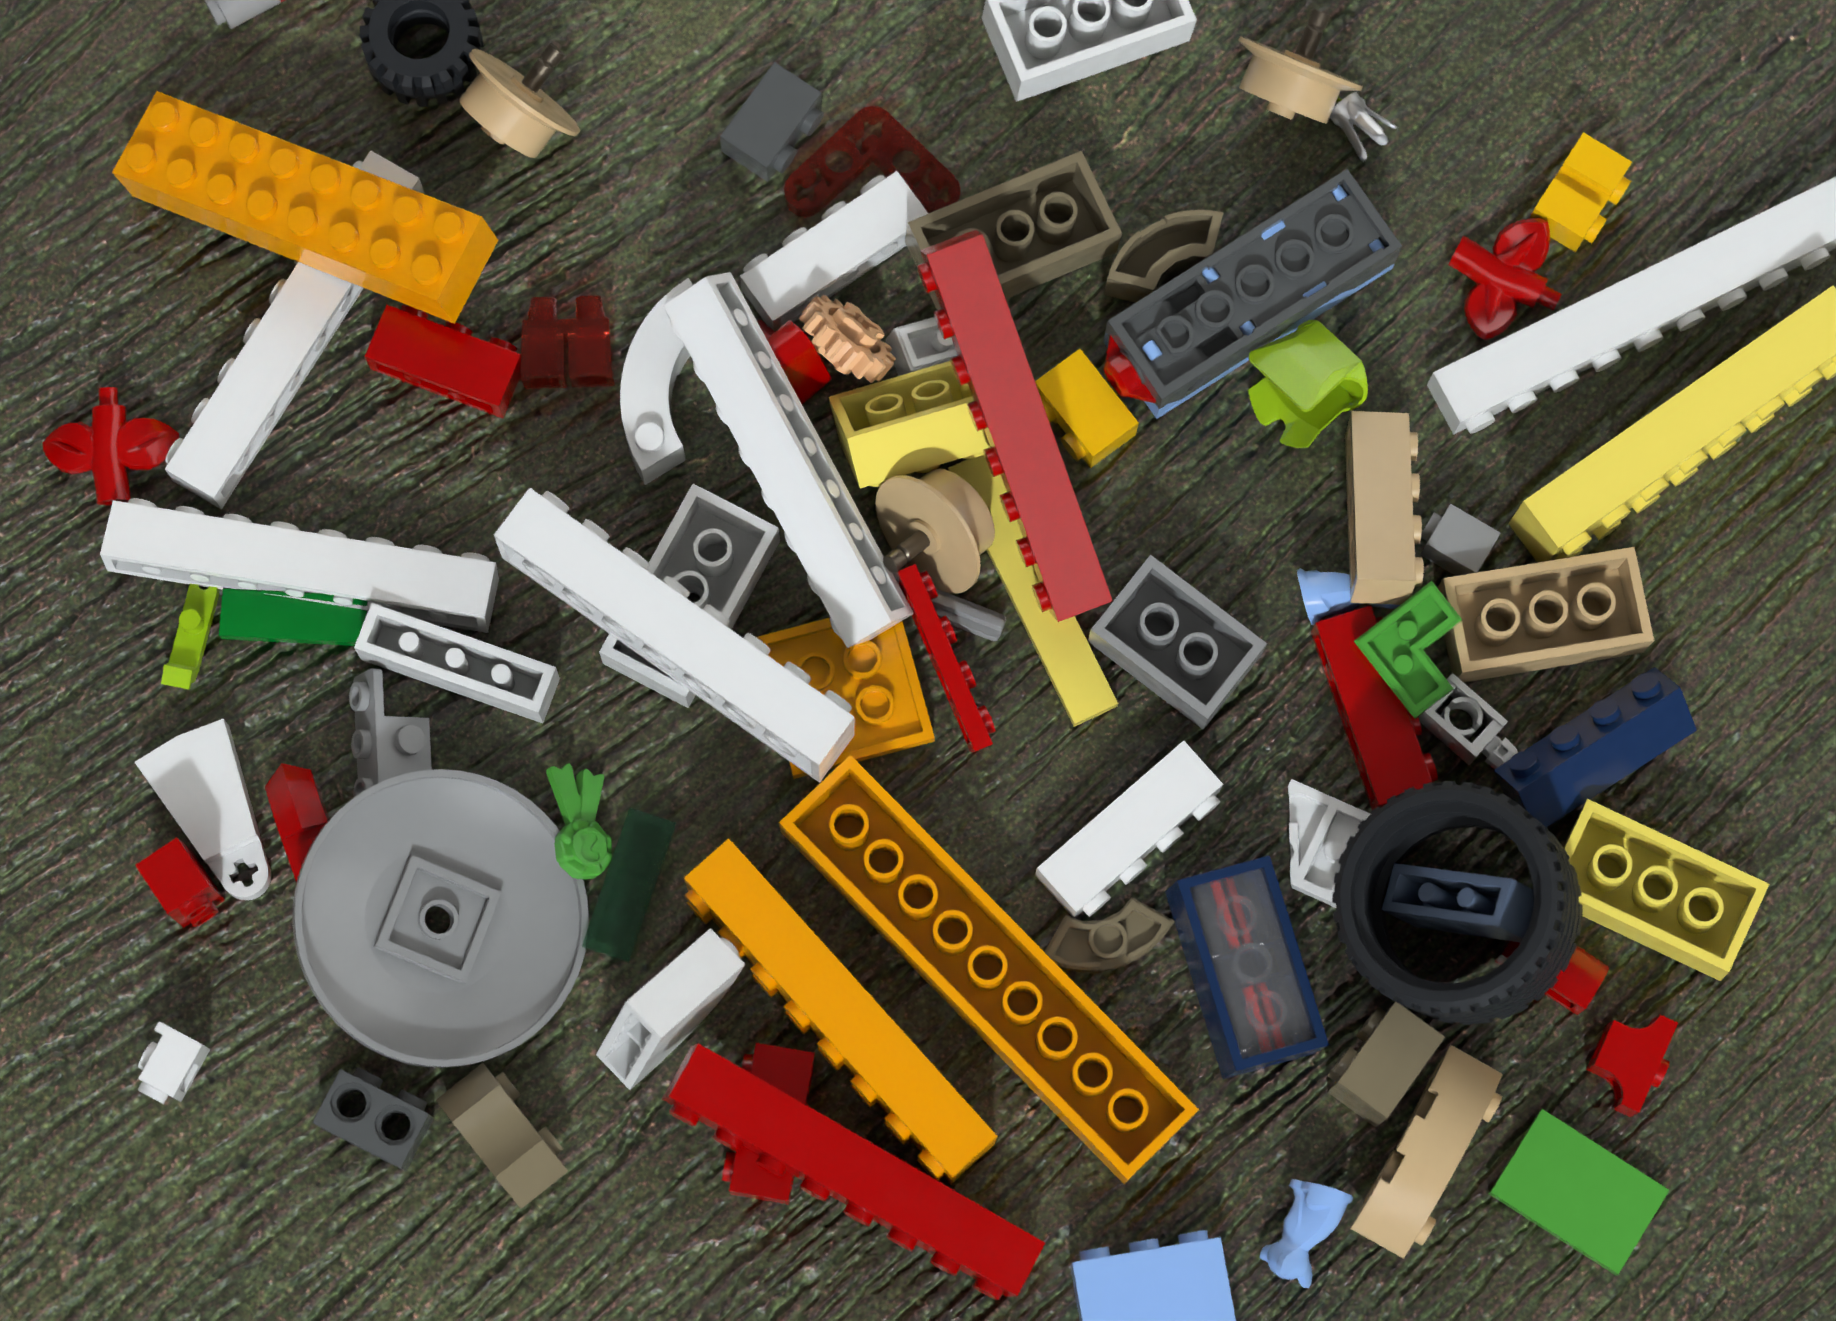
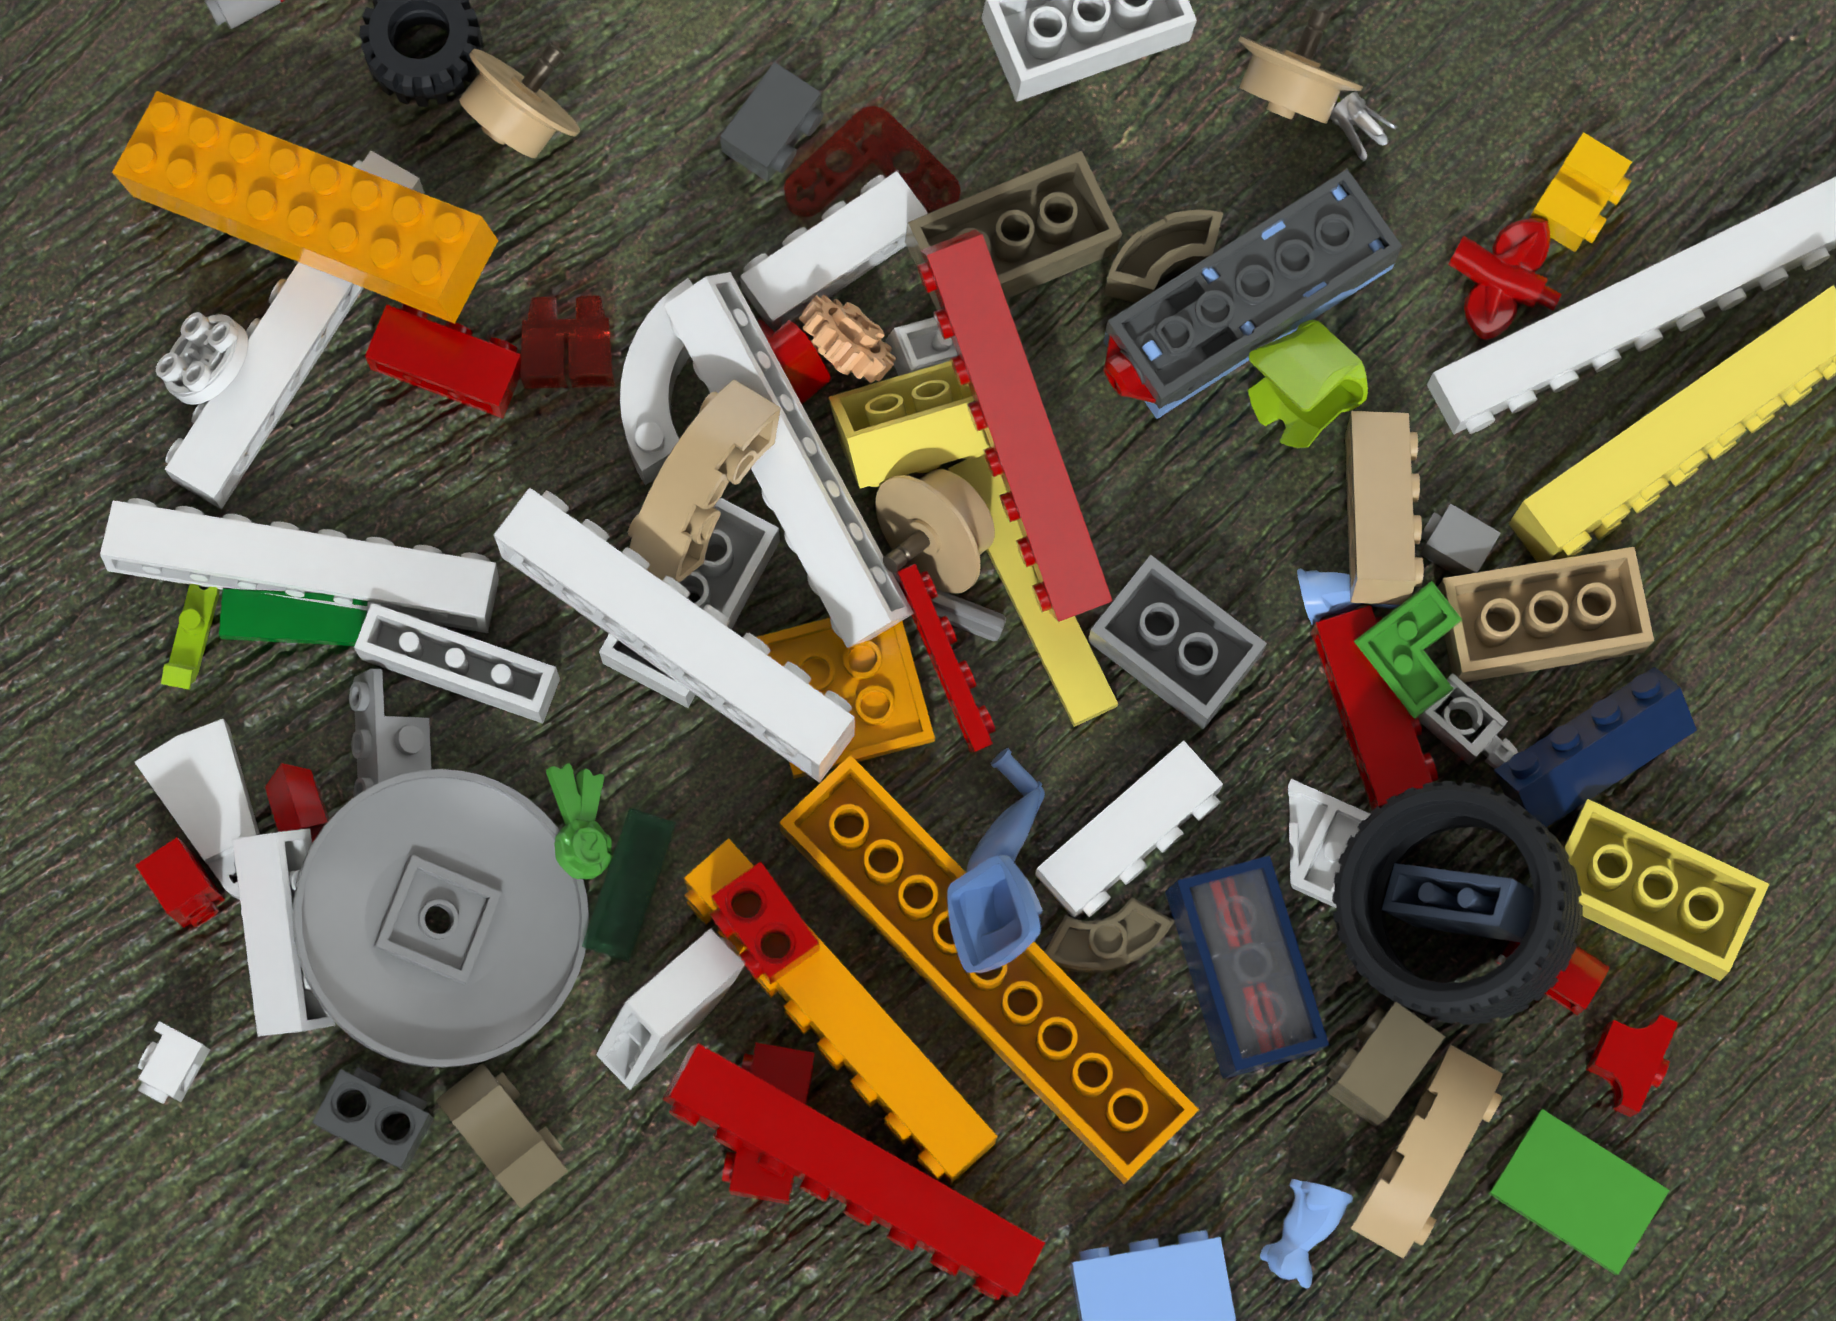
(109, 447): red plant -> none
(203, 358): none -> white tile
(267, 884): none -> white brick
(715, 449): none -> tan brick
(774, 917): none -> red brick
(994, 904): none -> medium blue piece
(1085, 409): yellow brick -> none

